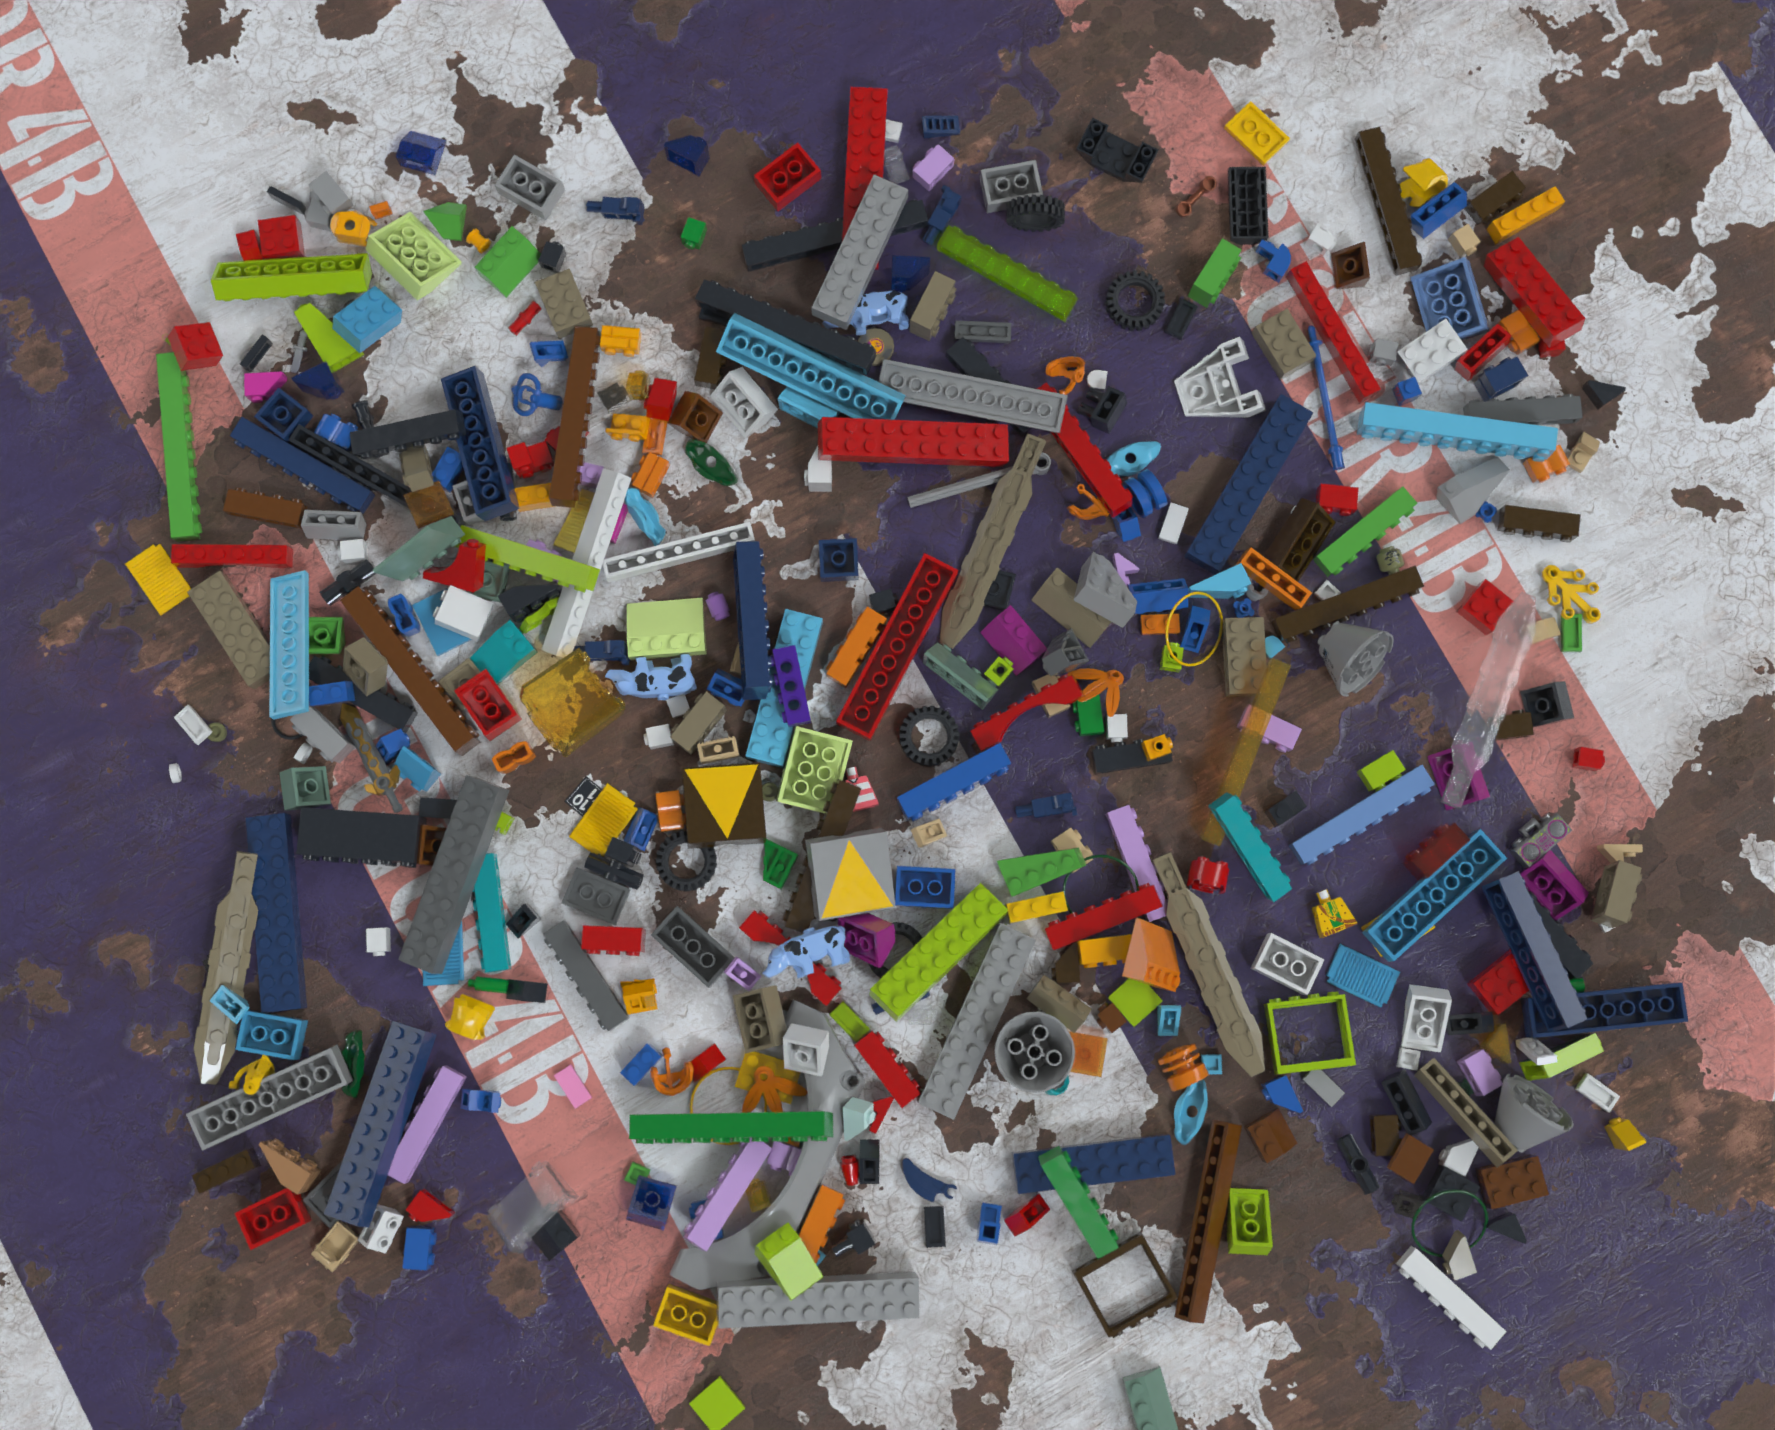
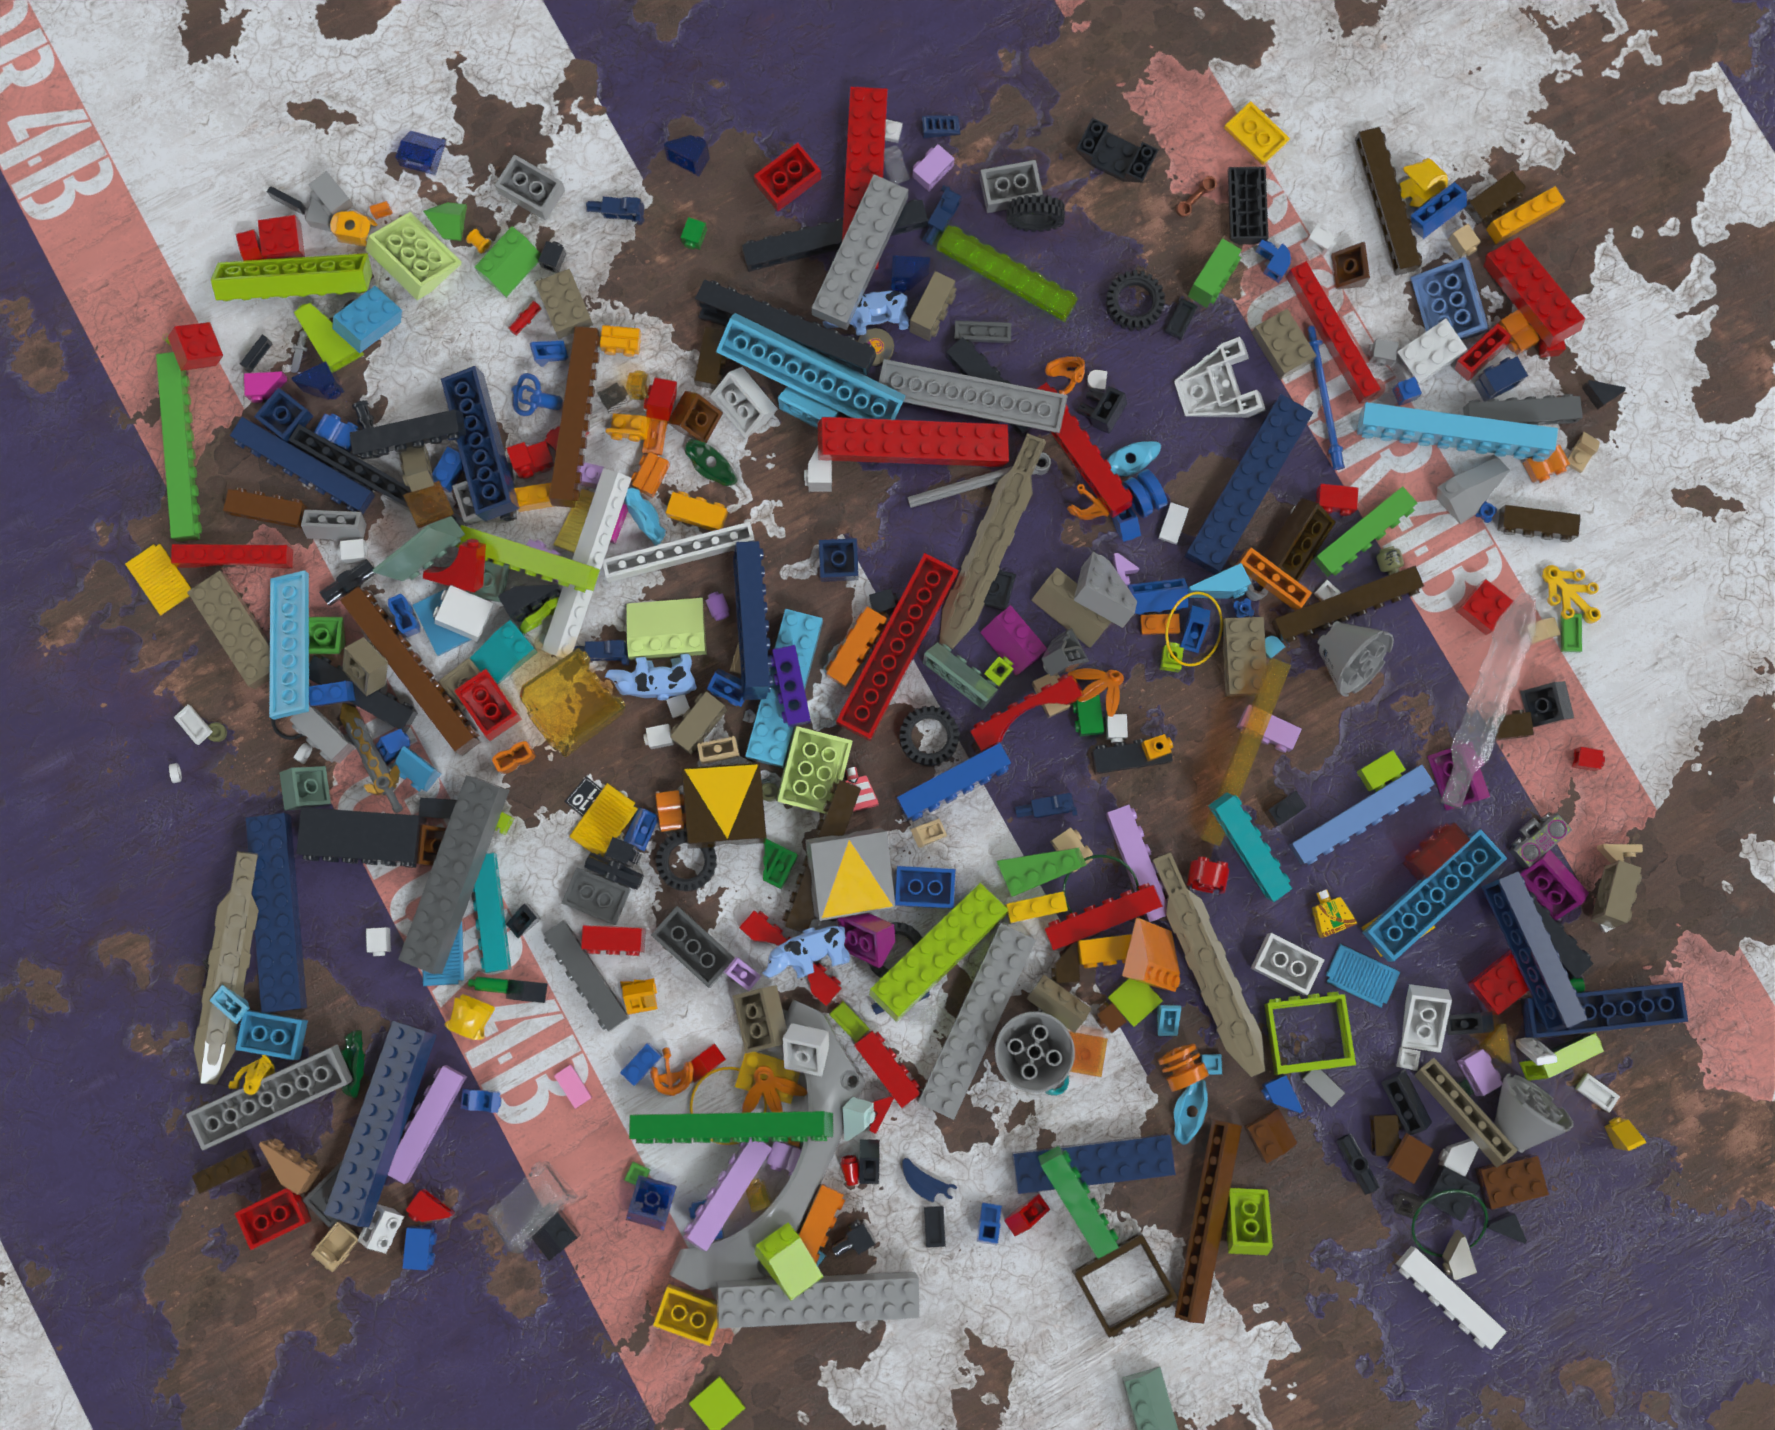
(696, 511): none -> light orange brick

